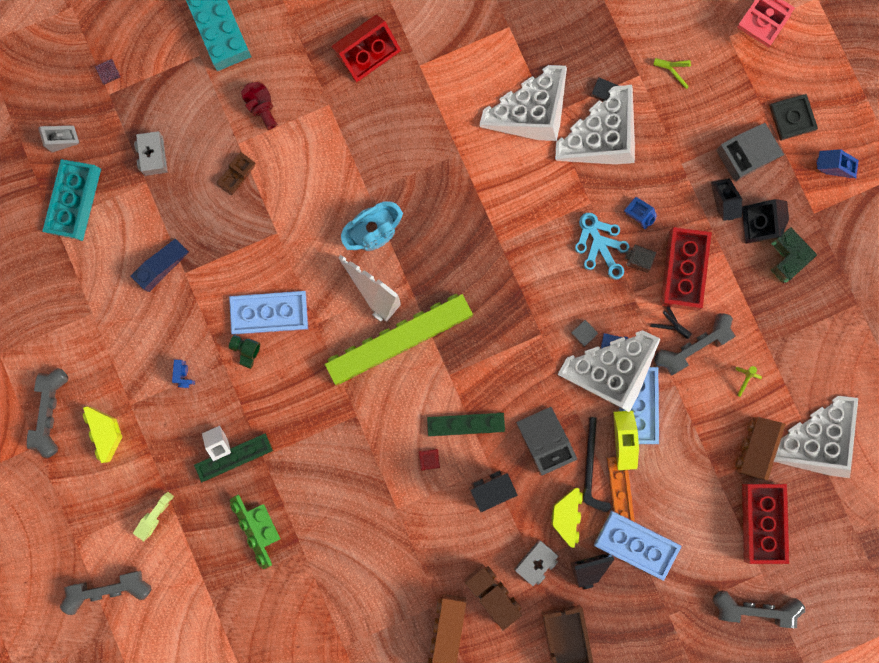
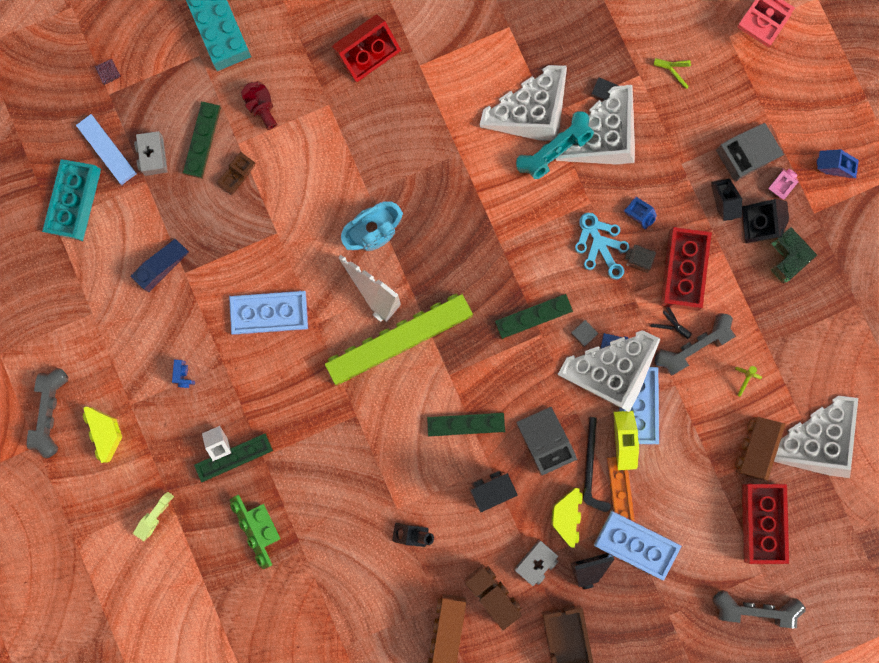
(58, 137): light grey slope -> none
(106, 149): none -> light blue tile
(129, 582): dark grey plate -> none
(201, 140): none -> dark green plate
(248, 350): dark green piece -> none
(413, 535): none -> black bracket
(429, 459): red tile -> none
(534, 316): none -> dark green plate
(538, 163): none -> teal plate
(784, 183): none -> bright pink bracket
(793, 117): pearl dark grey tile -> none

